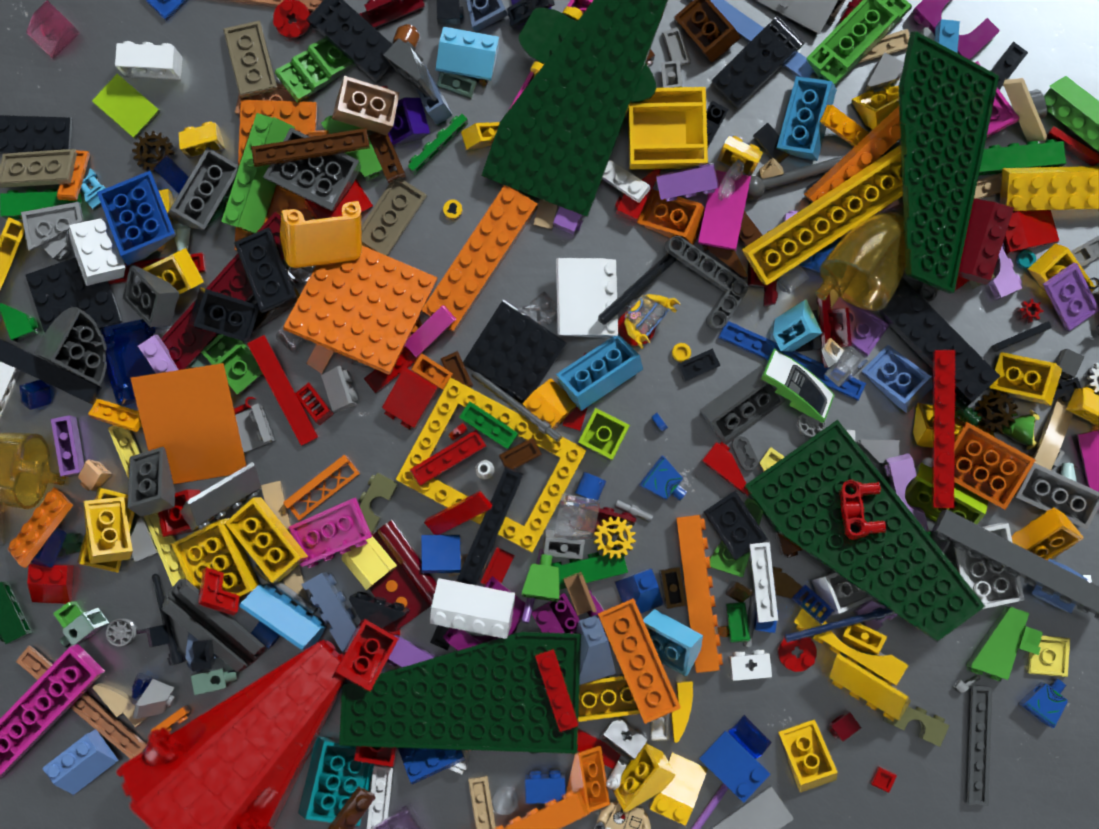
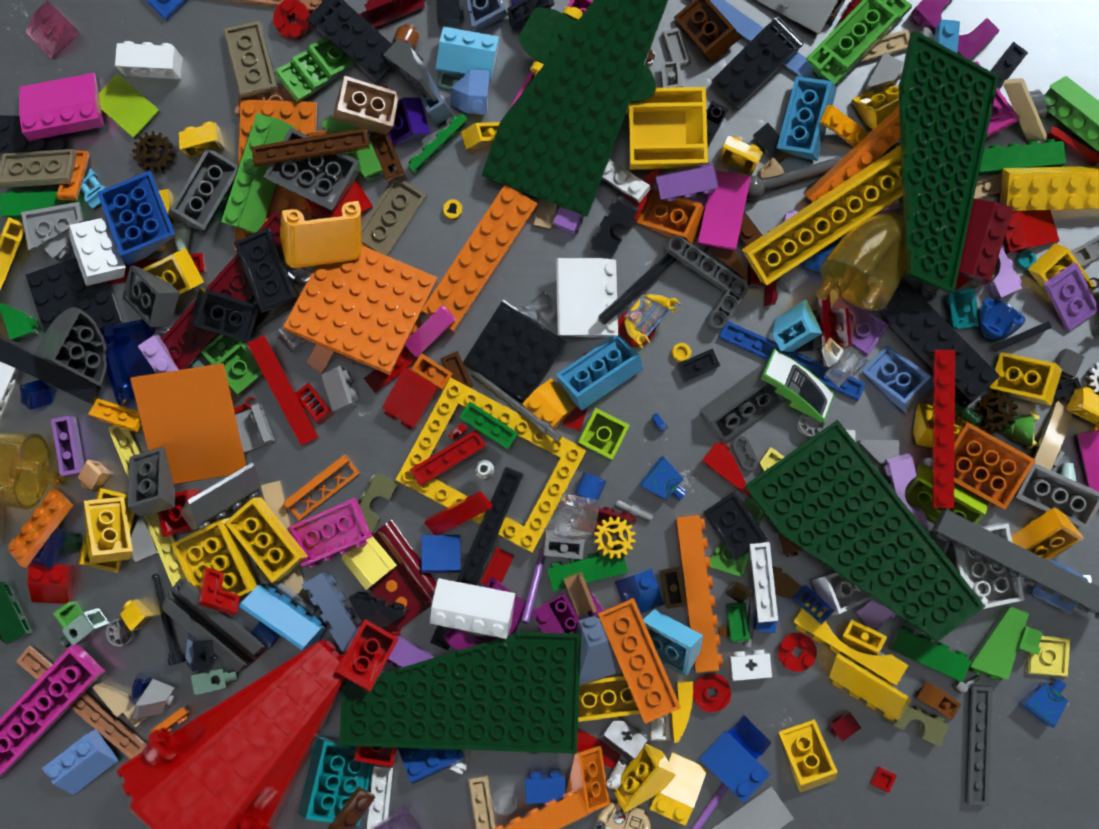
(60, 107): none -> dark pink slope
(135, 615): none -> yellow slope
(156, 635): black panel -> none
(171, 173): clear blue tile -> none
(471, 92): none -> medium blue slope
(520, 454): reddish brown tile -> none
(542, 581): bright green torso -> none
(556, 690): red plate -> none
(606, 241): none -> black arch
(722, 689): none -> red plate
(728, 185): clear slope -> none
(853, 509): red piece -> none
(877, 614): dark blue bar -> none
(929, 654): none -> green brick
(938, 700): none -> dark orange slope
(963, 309): none -> teal bracket
(999, 319): none -> blue hair
(1033, 307): red gear -> none

